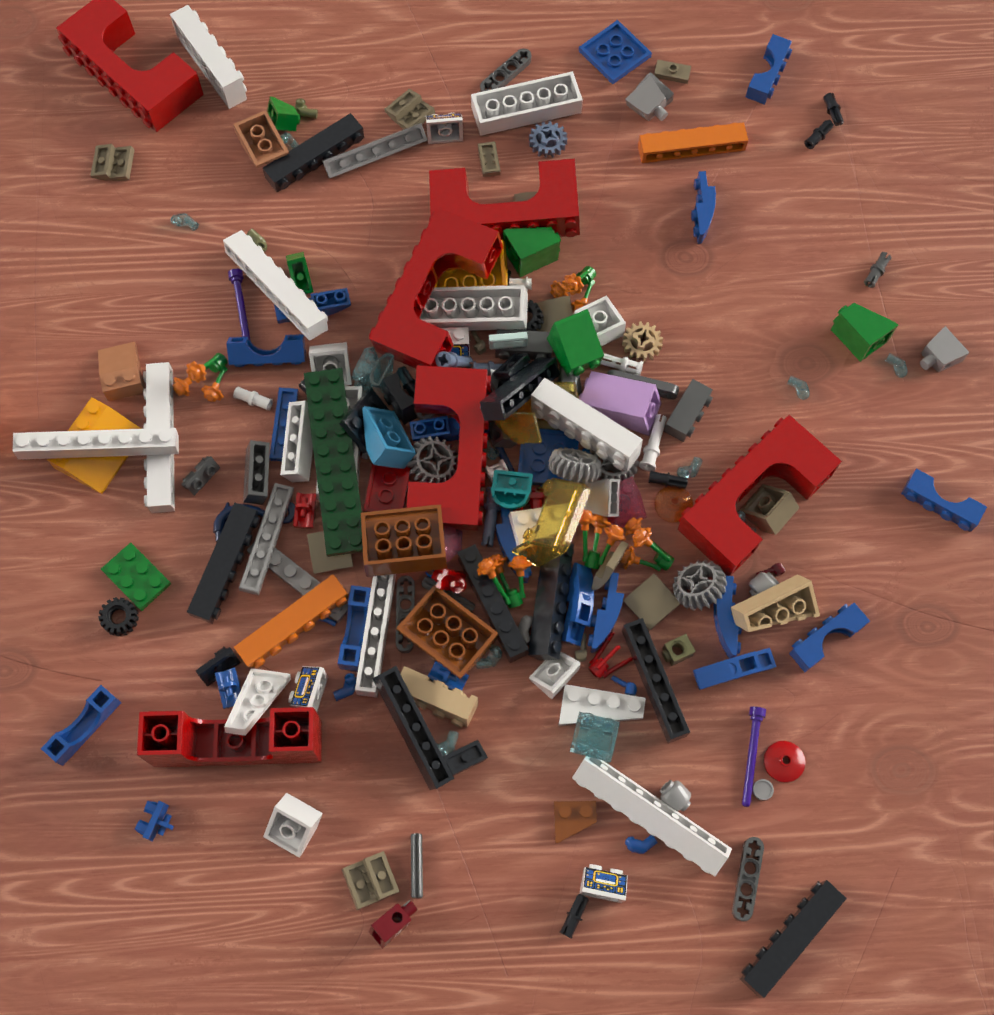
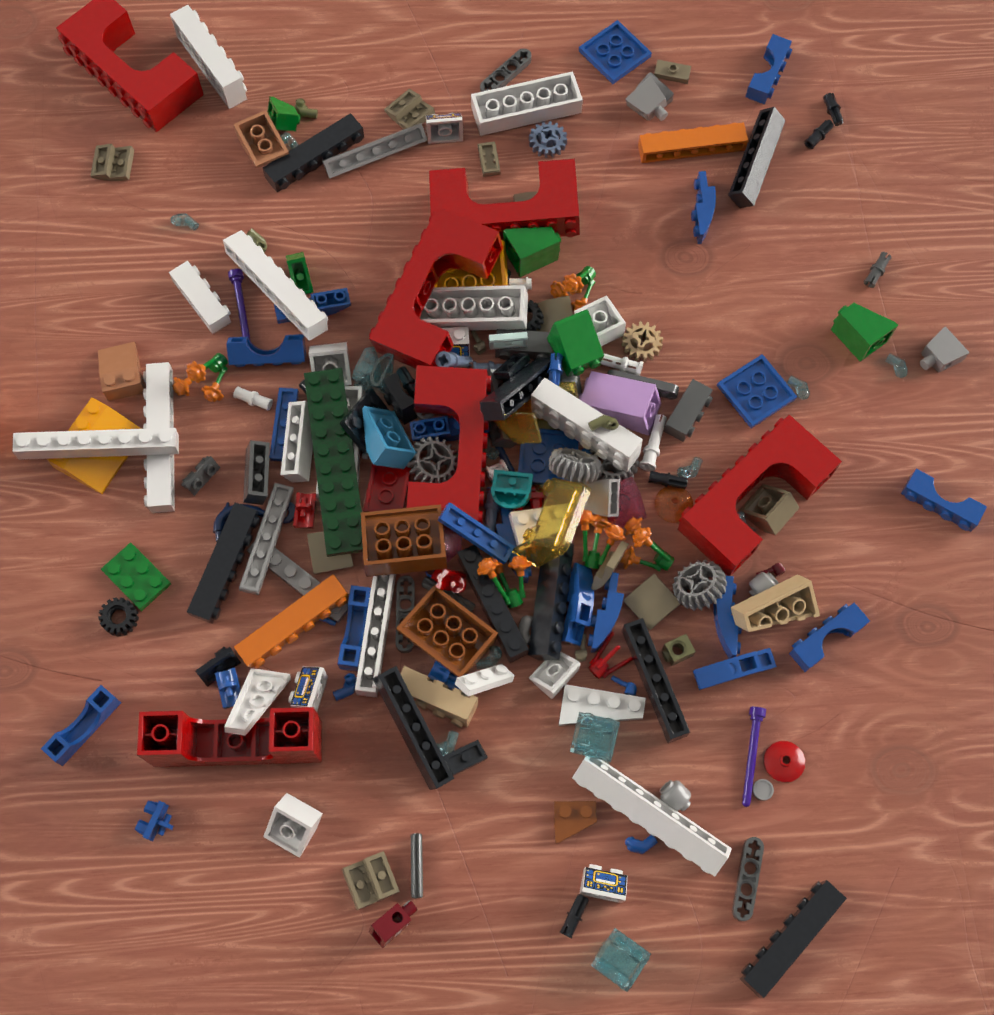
(200, 297): none -> white brick
(476, 533): none -> blue plate
(484, 679): none -> white plate
(555, 368): none -> blue axle
(605, 422): none -> olive arm
(620, 959): none -> clear light blue piece
(756, 391): none -> blue plate
(757, 157): none -> brick

